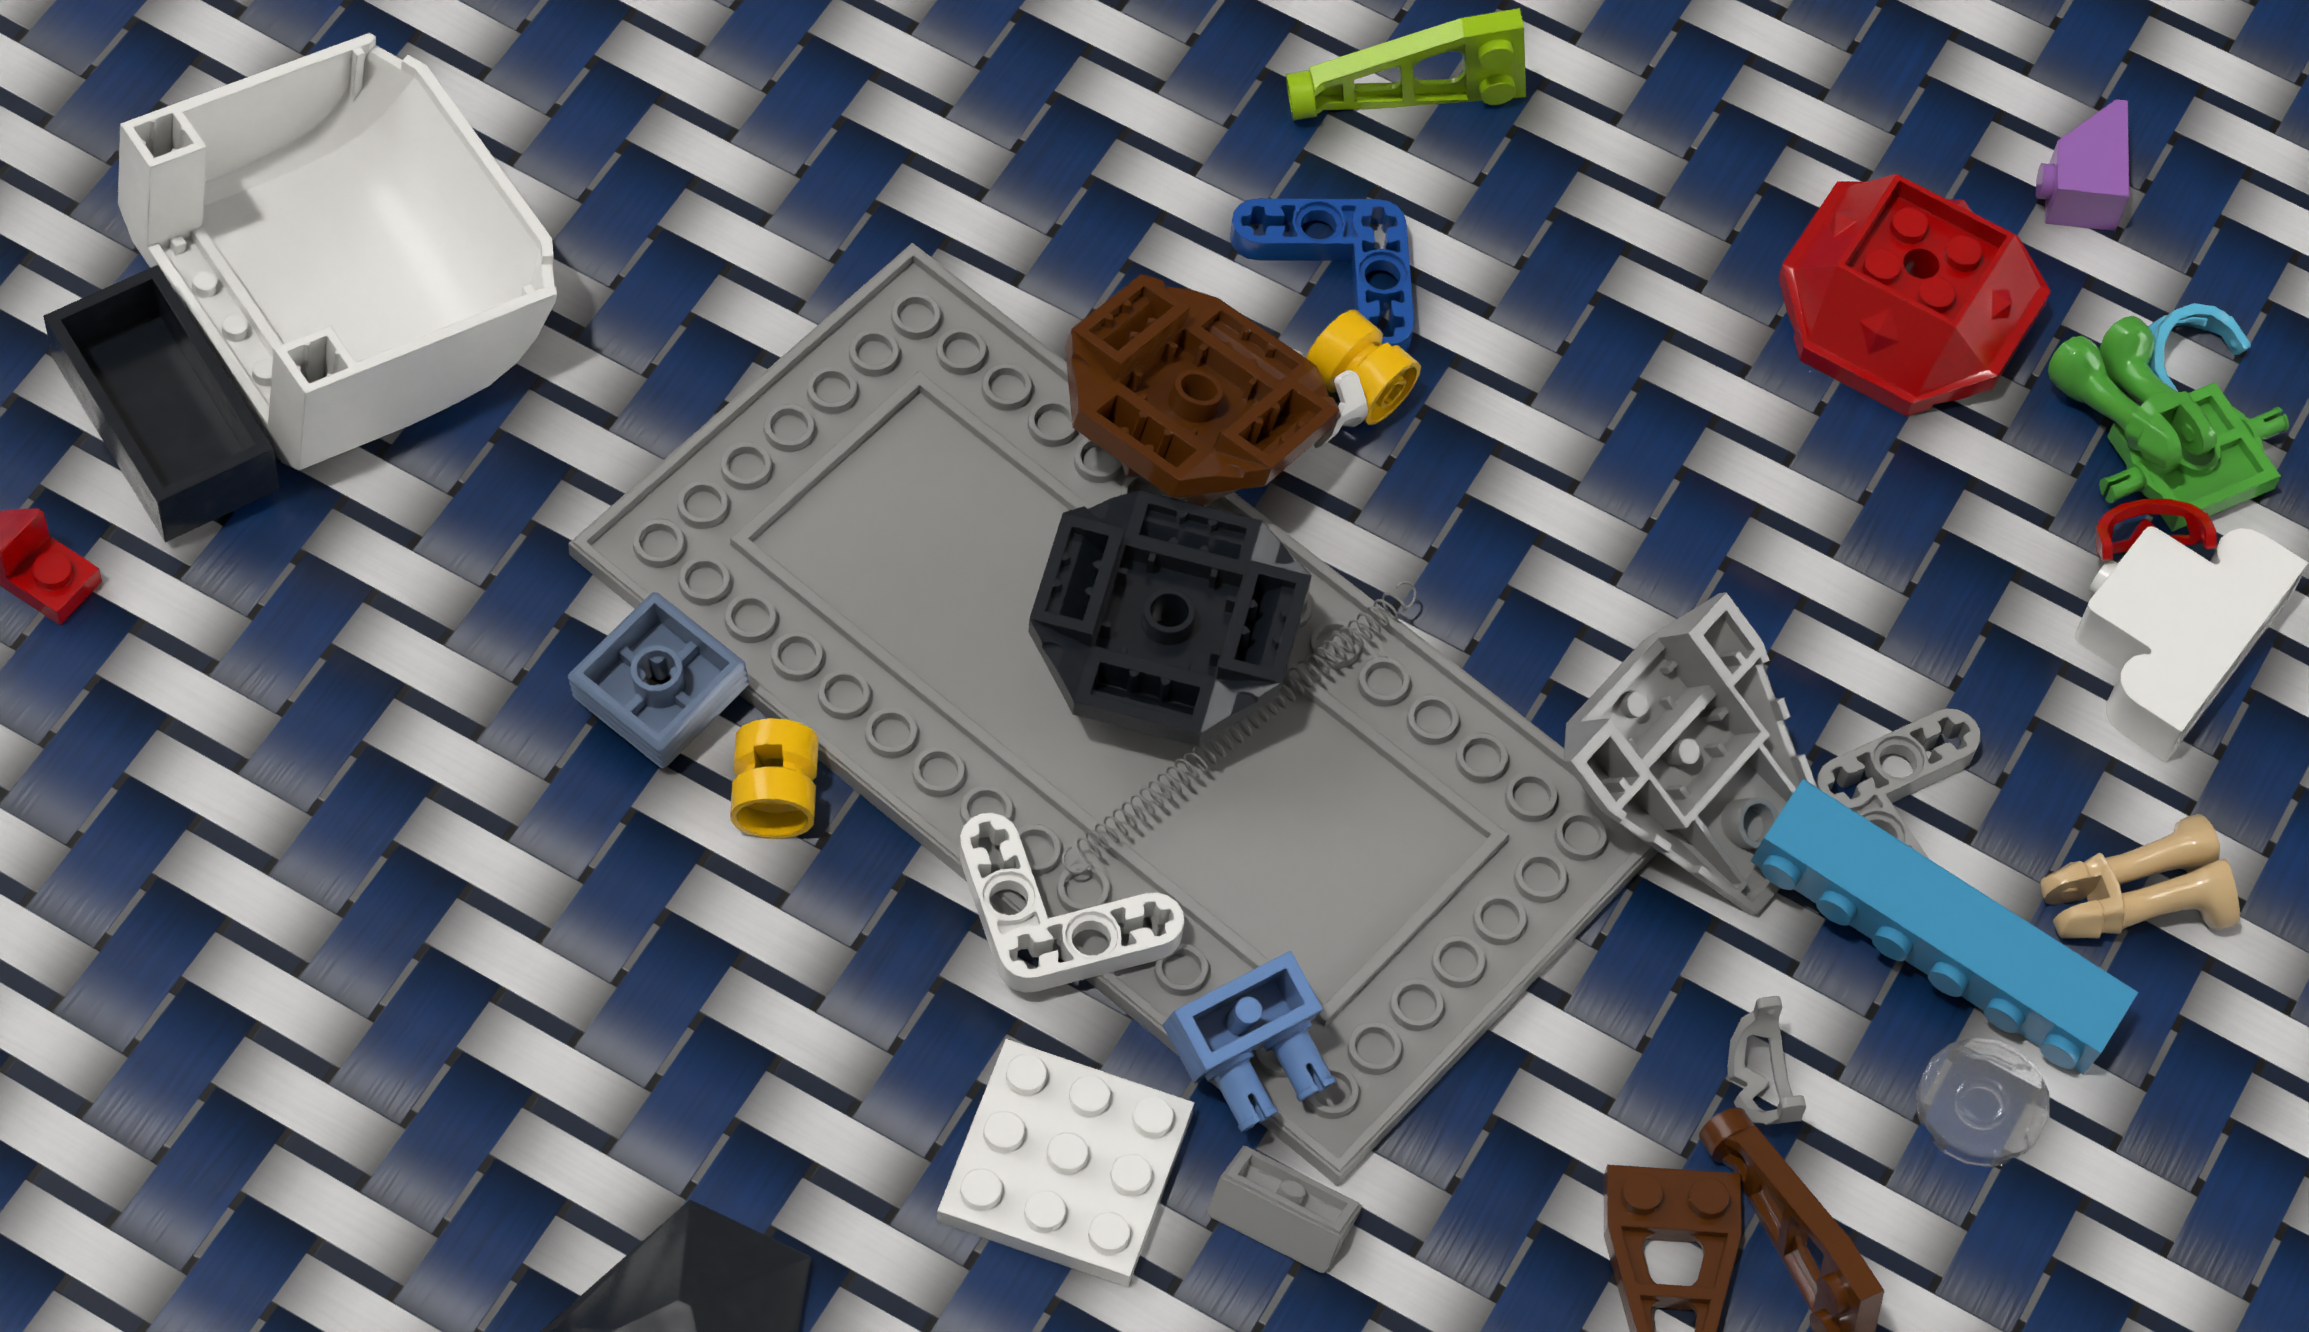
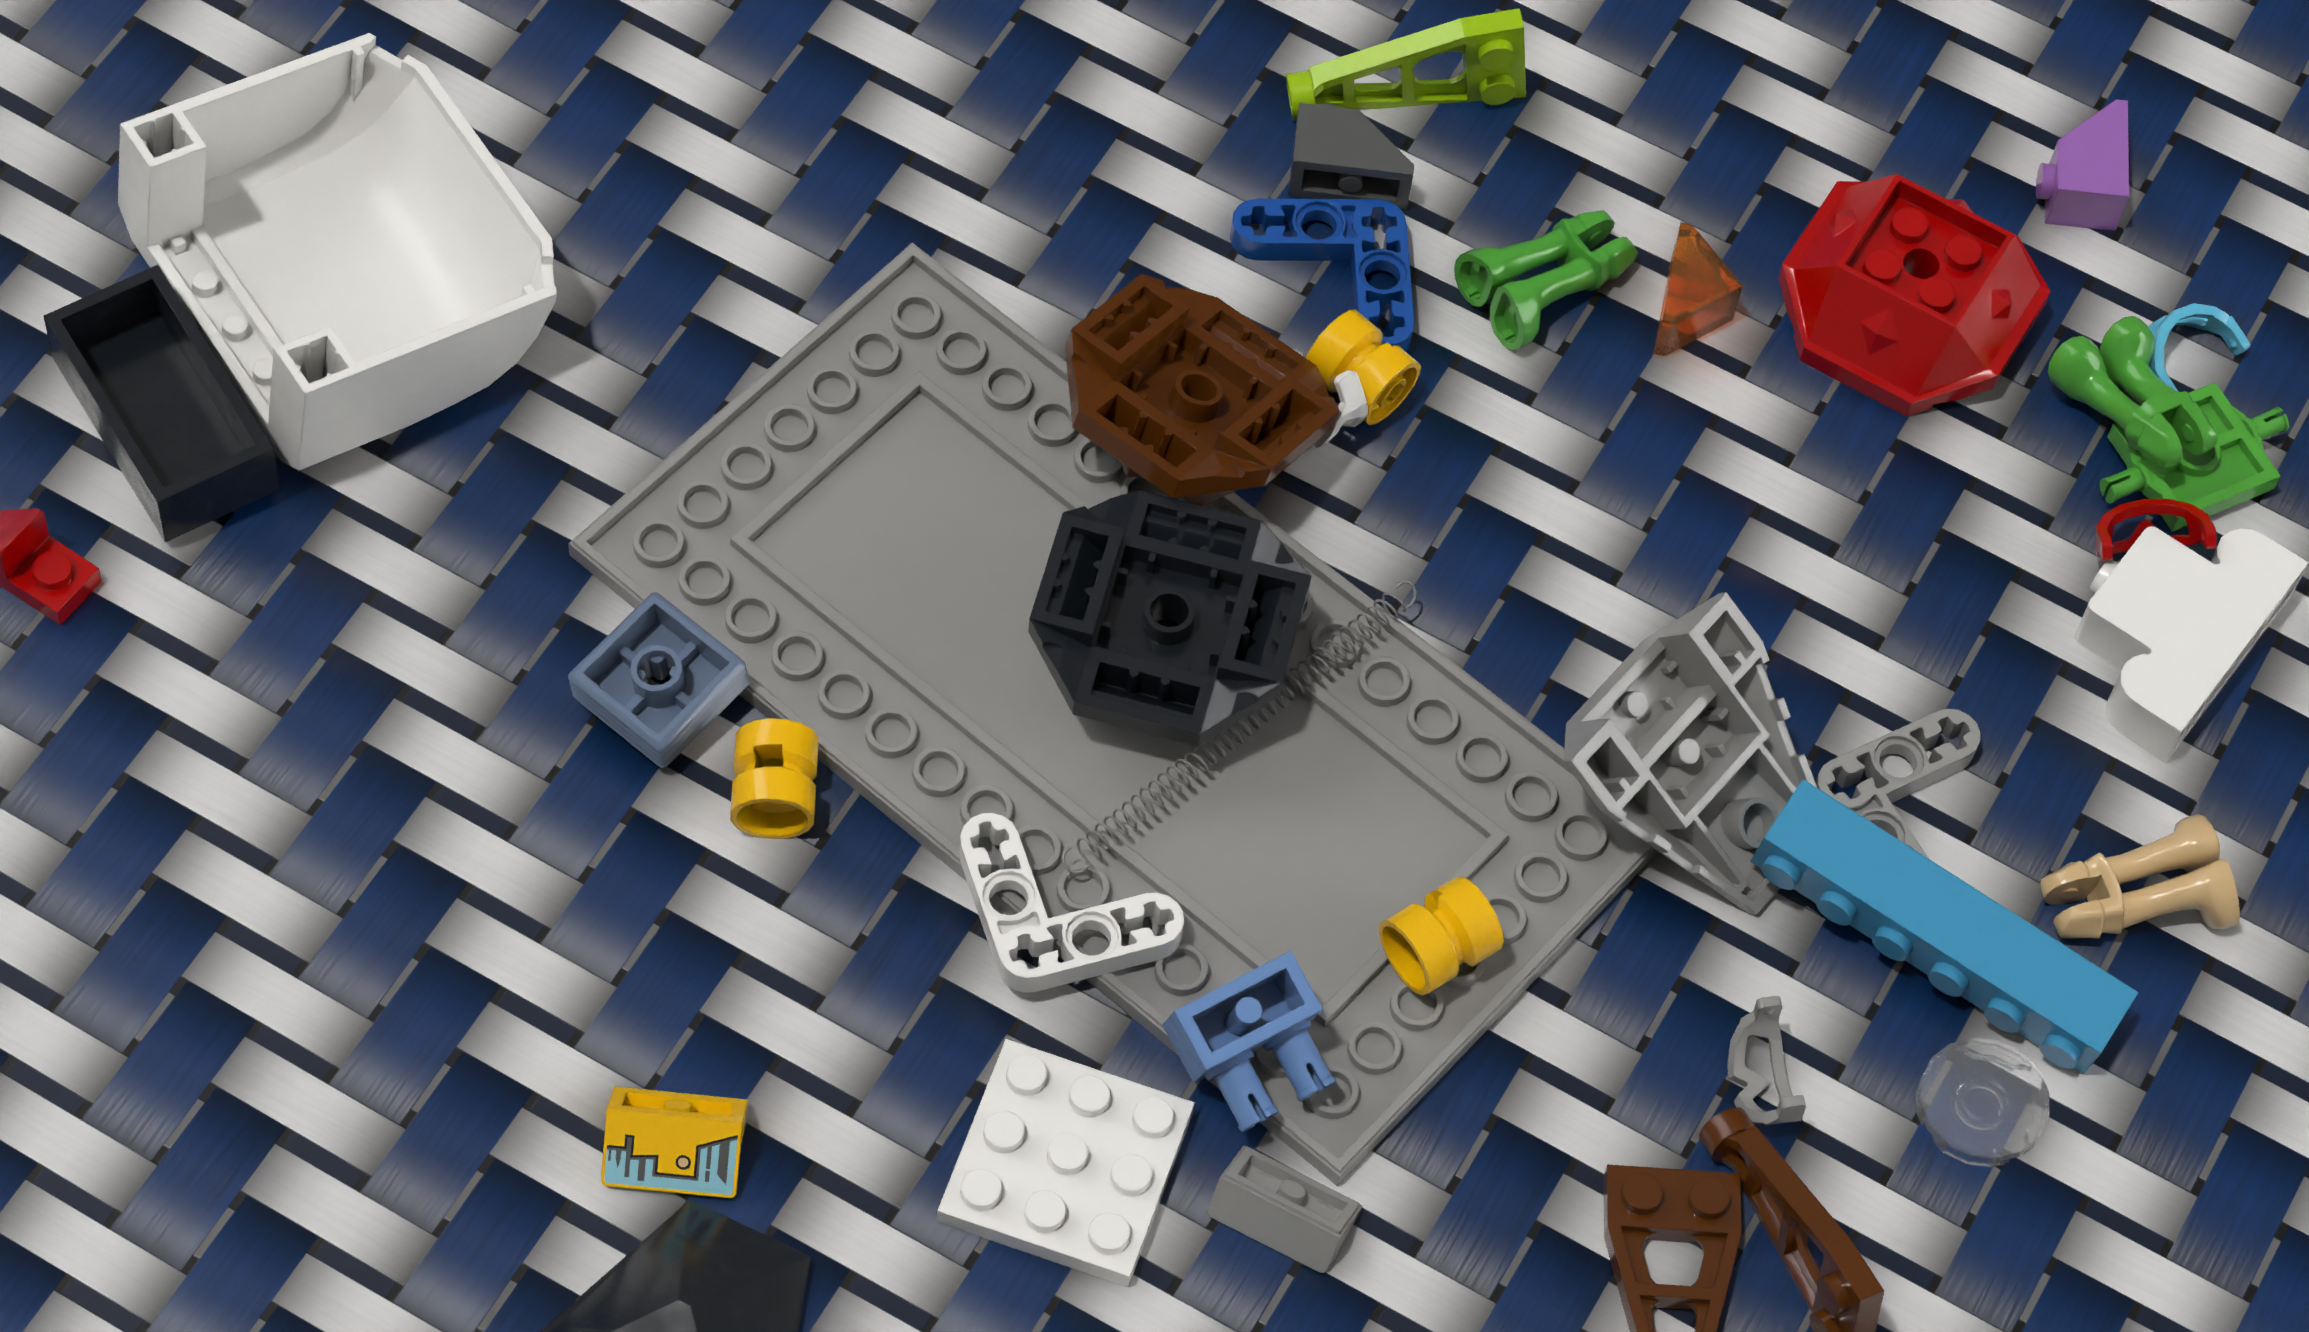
(673, 1142): none -> yellow panel
(1346, 157): none -> dark grey slope
(1434, 939): none -> yellow wheel
(1516, 306): none -> bright green piece
(1697, 294): none -> clear orange slope

